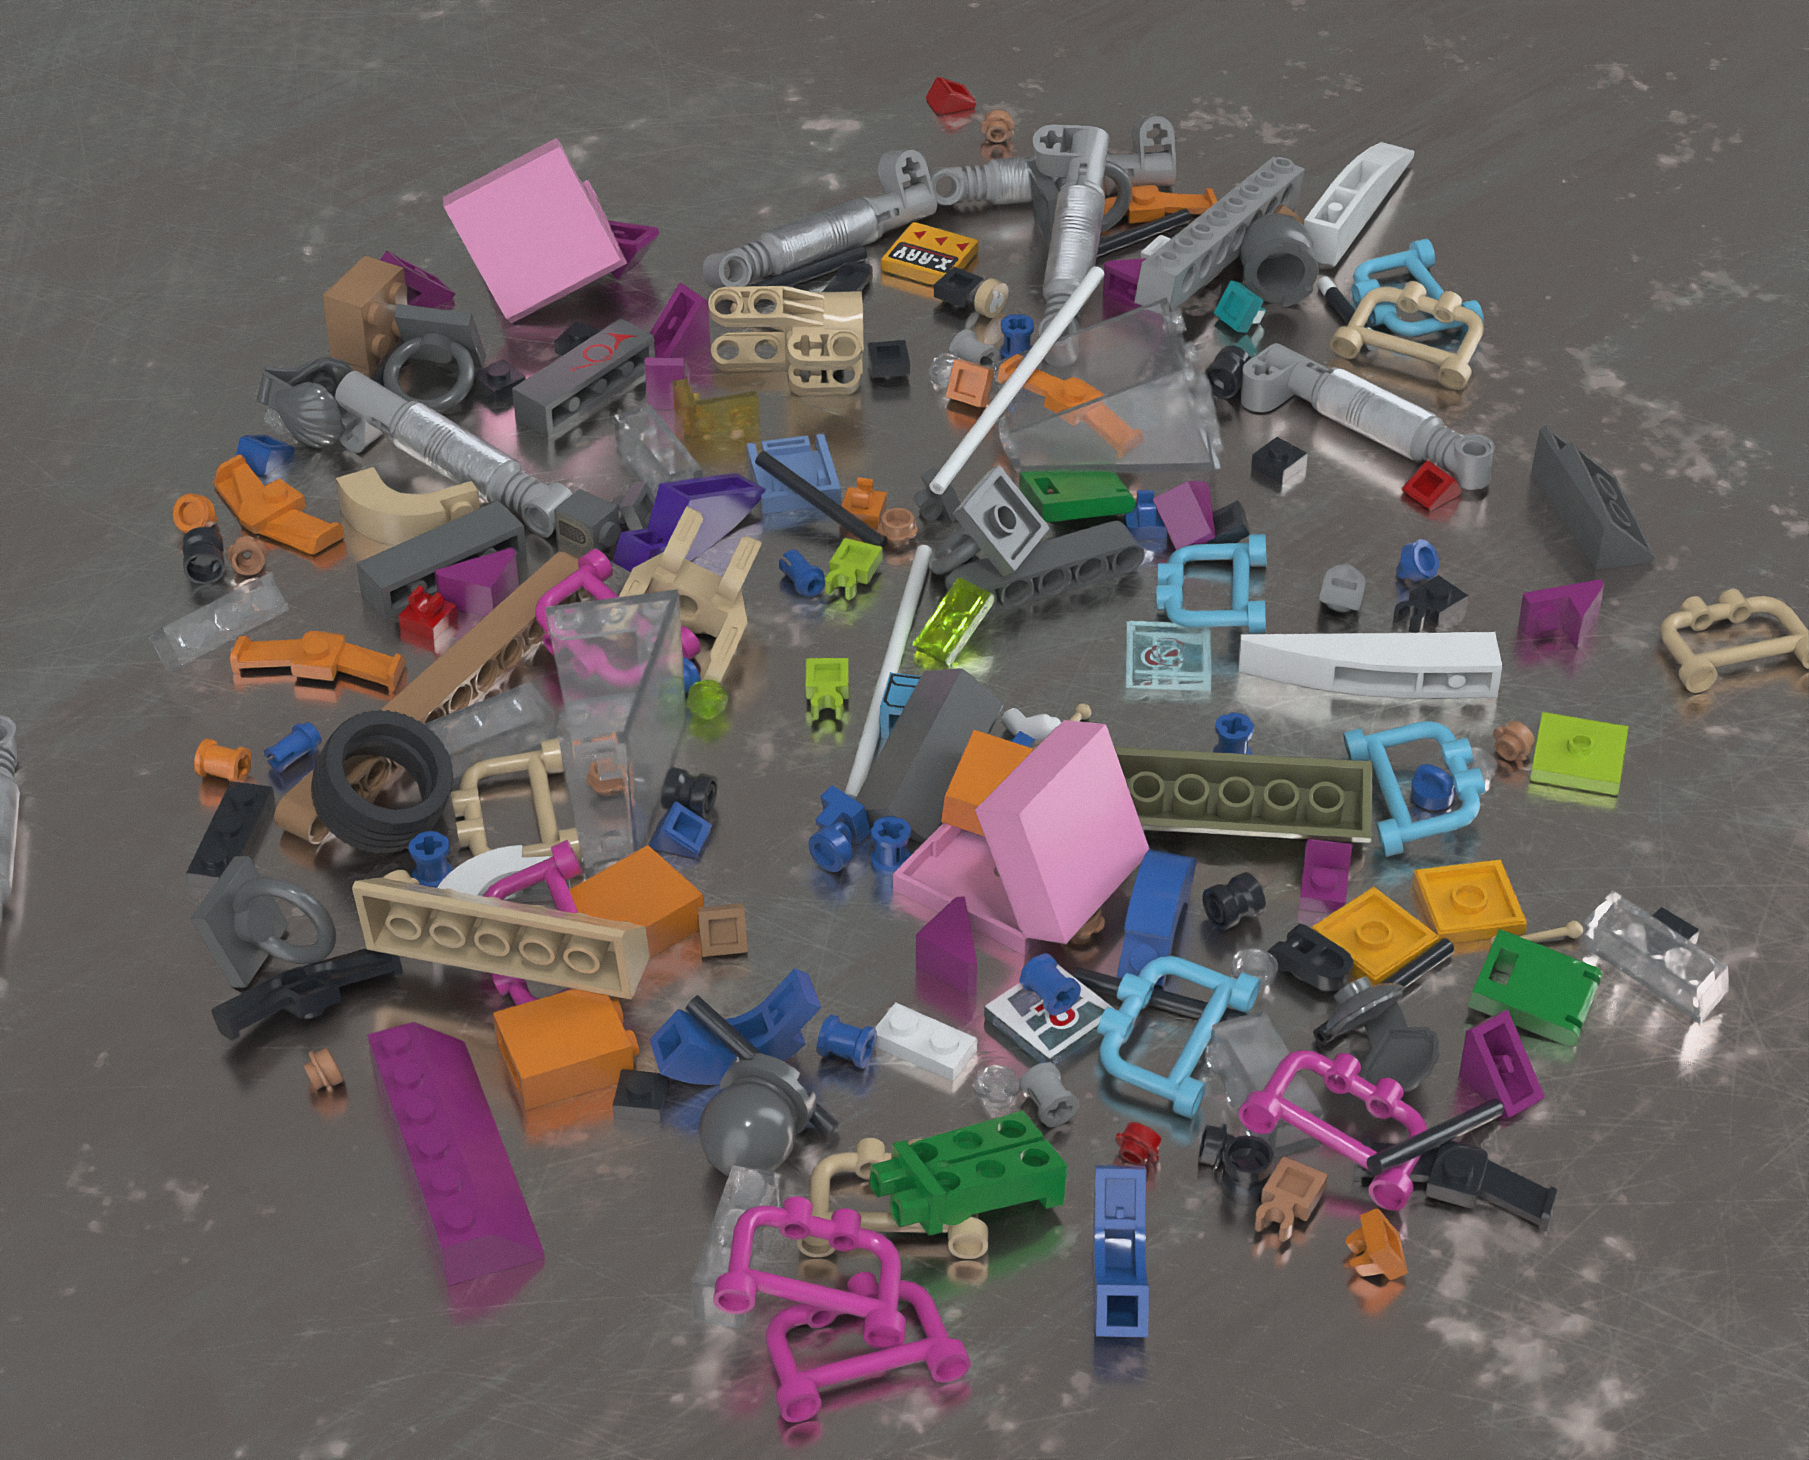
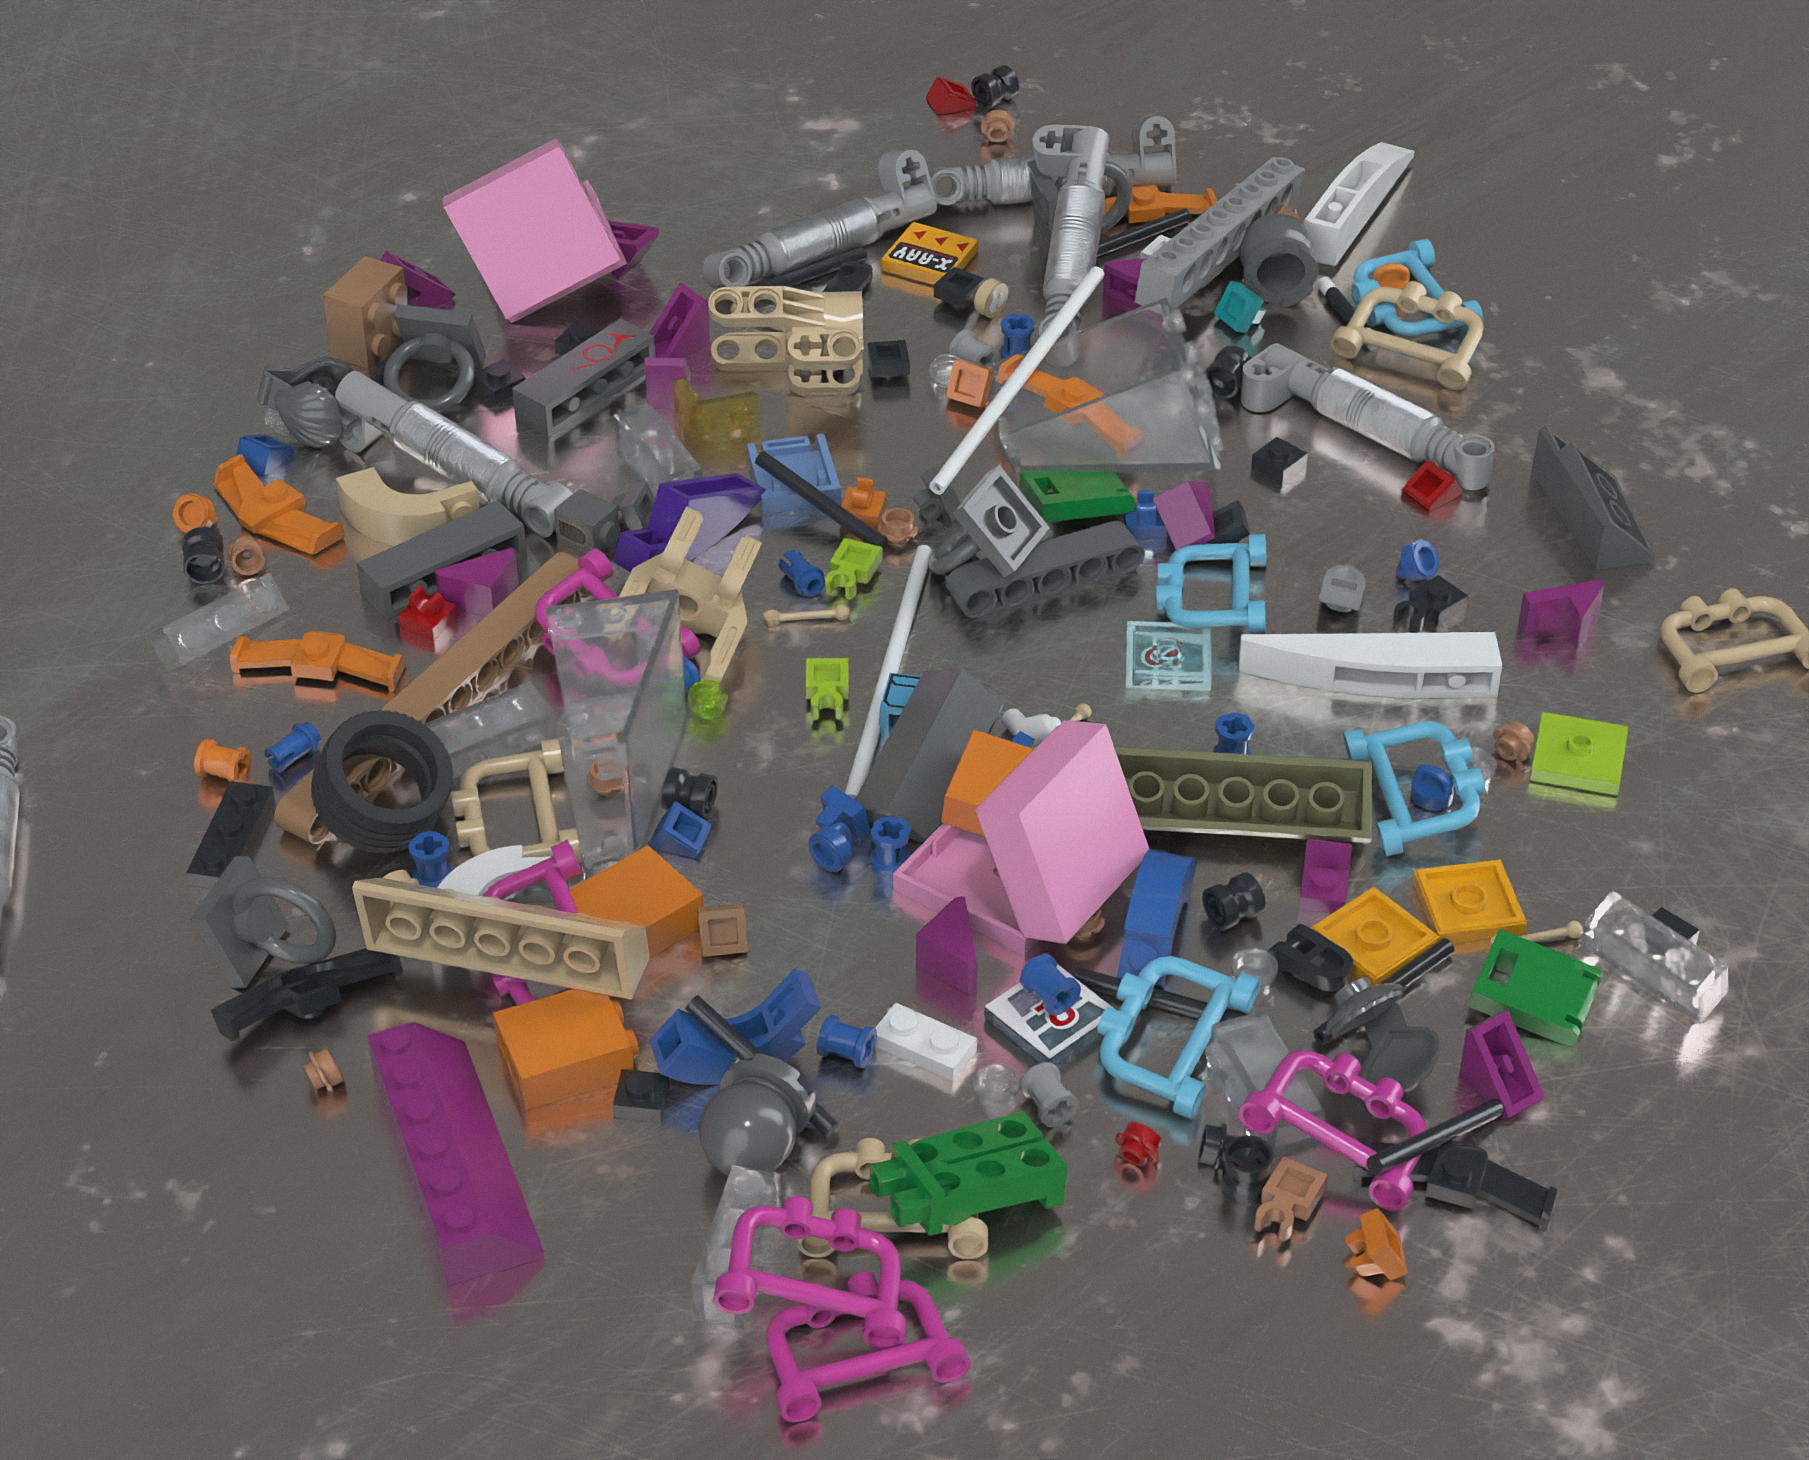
(773, 617): none -> tan hinge
(954, 621): clear neon green plate -> none
(994, 87): none -> black wheel
(1120, 1252): blue arch -> none
(1392, 275): none -> orange tile

